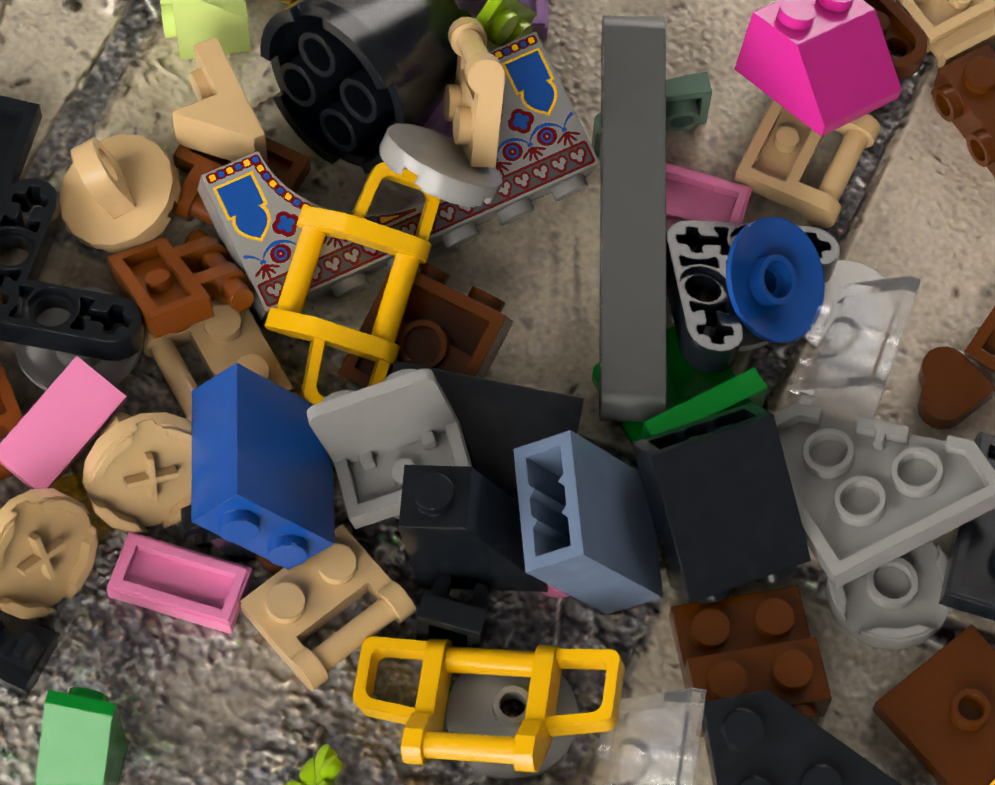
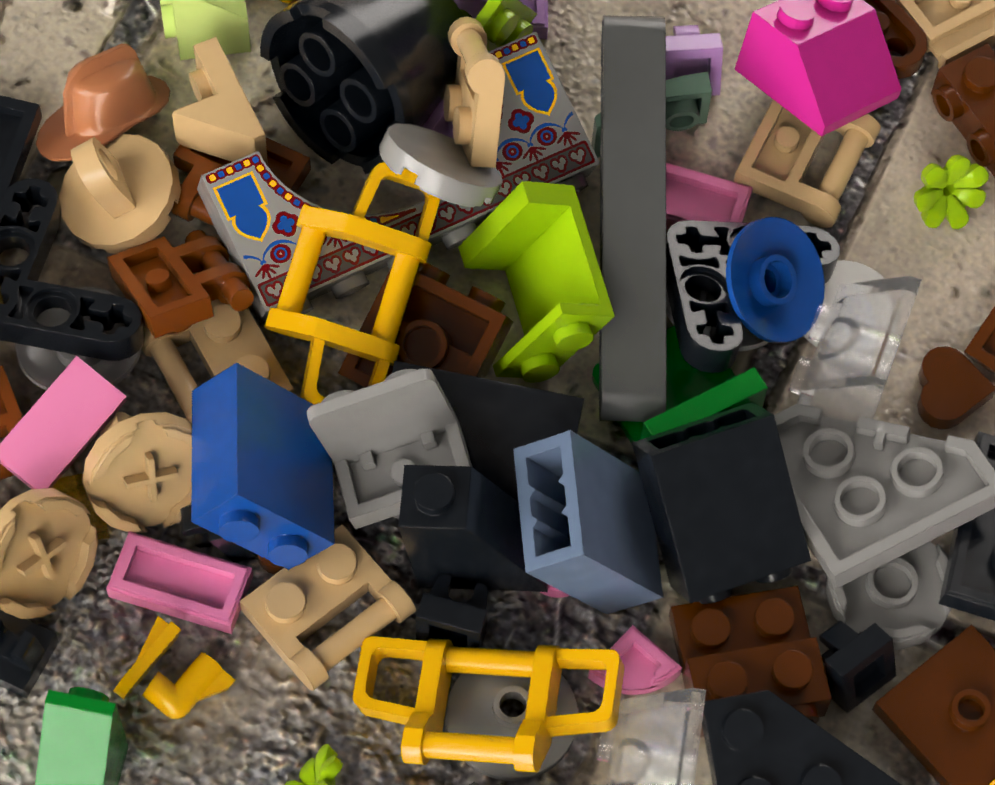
(101, 101): none -> nougat piece
(175, 700): none -> yellow piece
(552, 274): none -> lime panel
(644, 663): none -> bright pink tile
(694, 53): none -> lavender tile
(857, 663): none -> black tile
(950, 191): none -> lime plant

